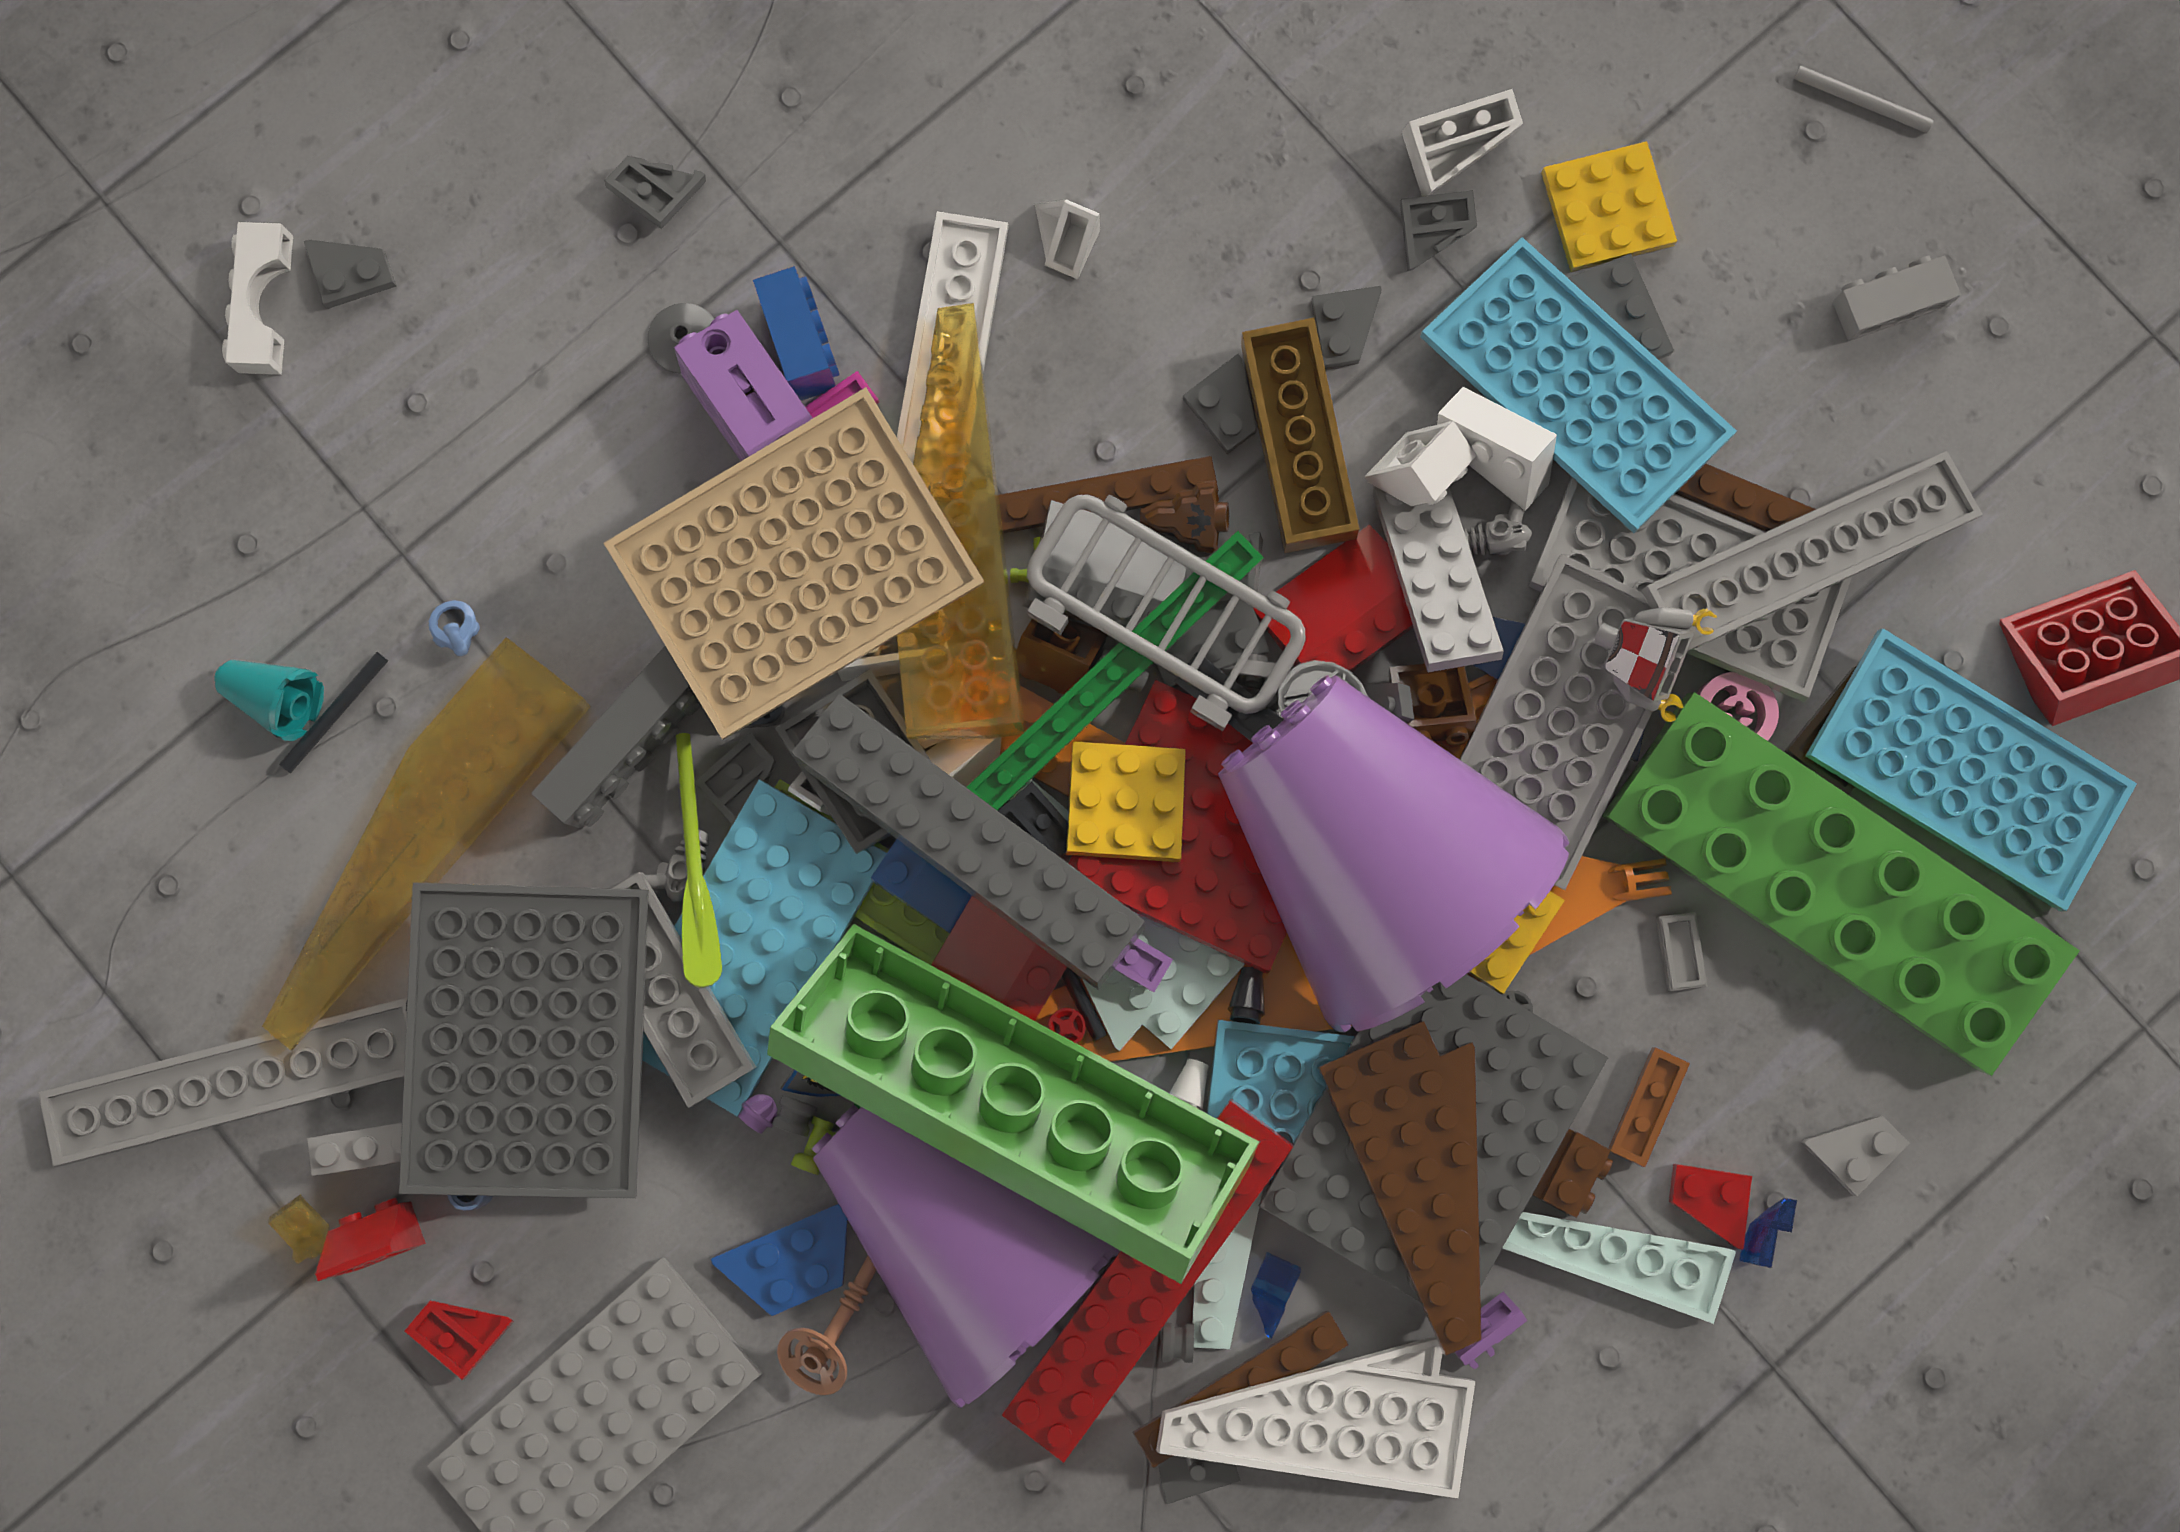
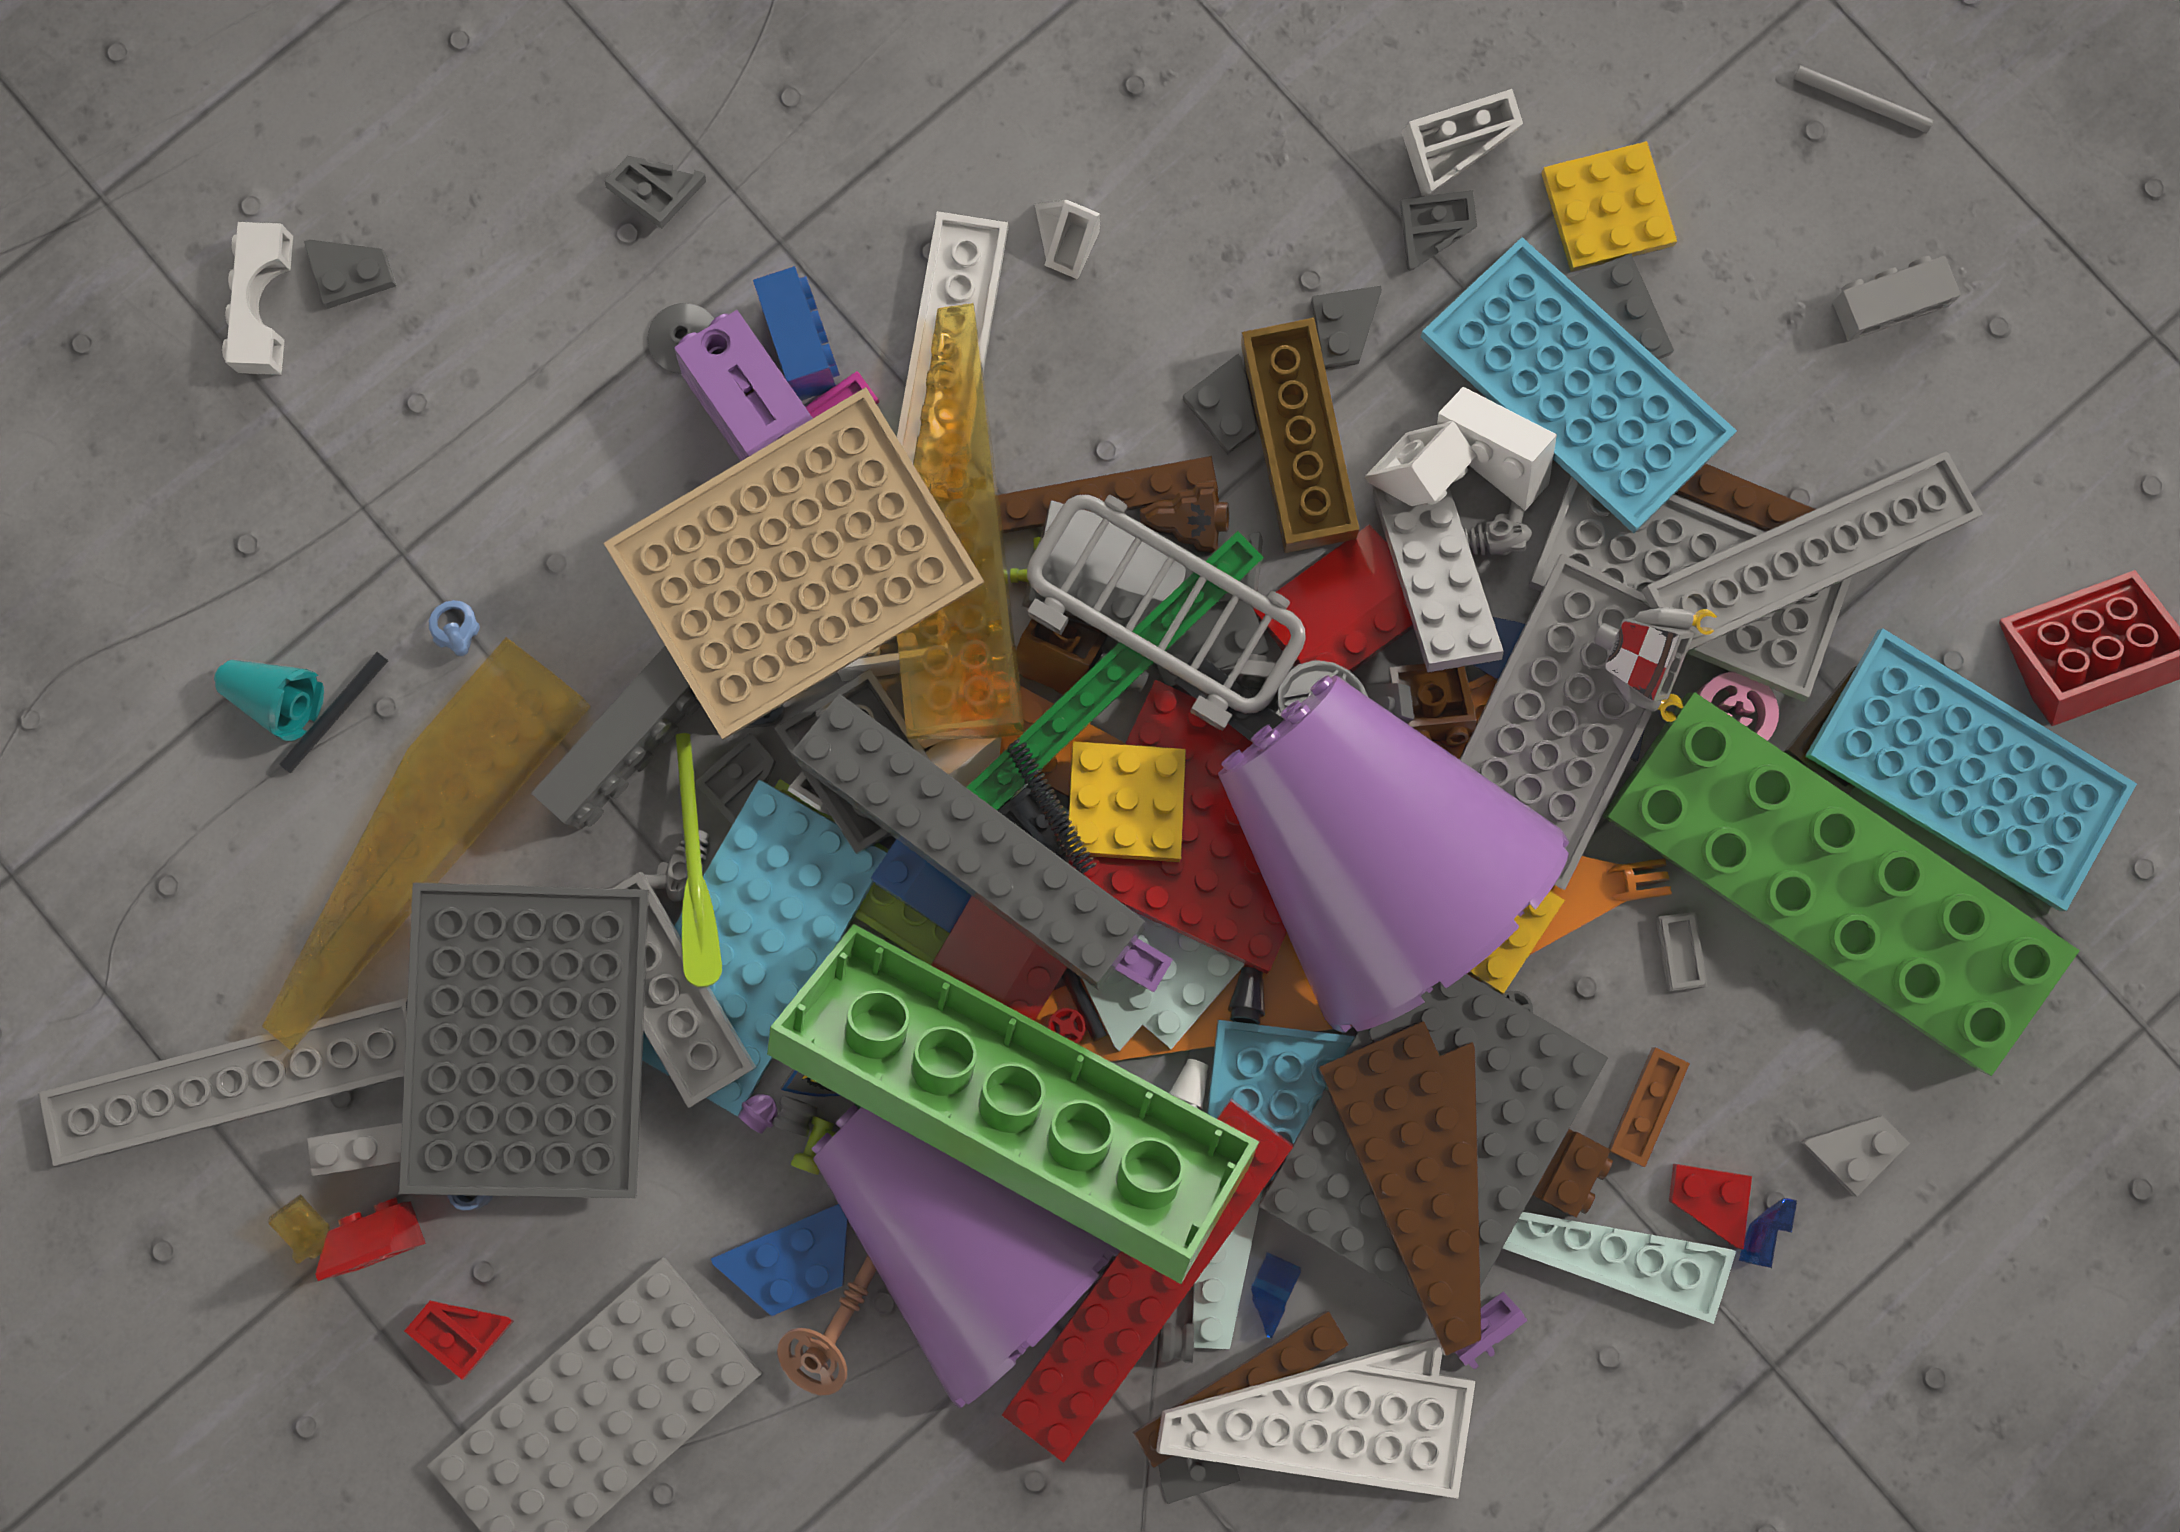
(1067, 848): none -> black piece

